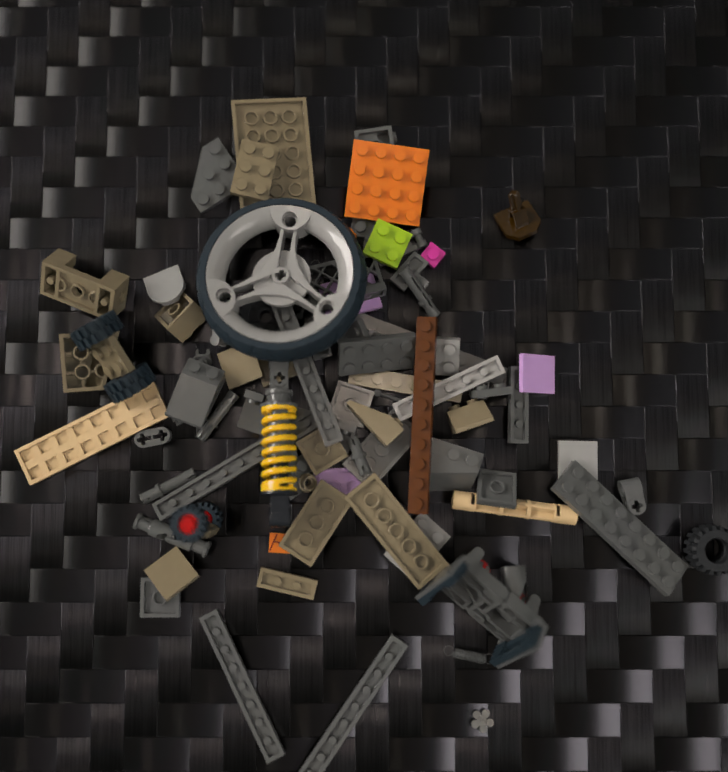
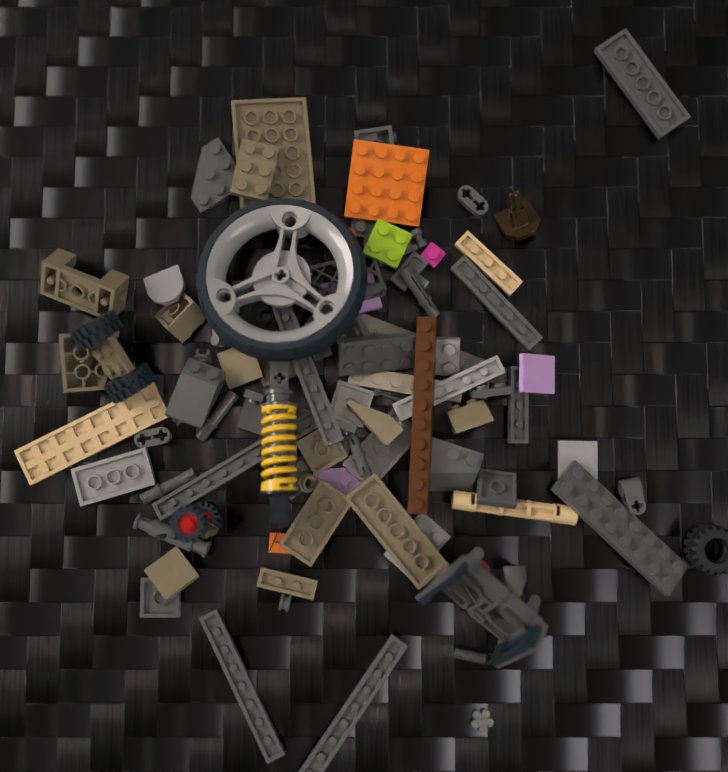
(113, 476): none -> light grey plate
(285, 602): none -> dark grey bush
(475, 197): none -> dark grey beam
(488, 263): none -> tan plate
(496, 303): none -> dark grey plate
(642, 83): none -> dark grey plate

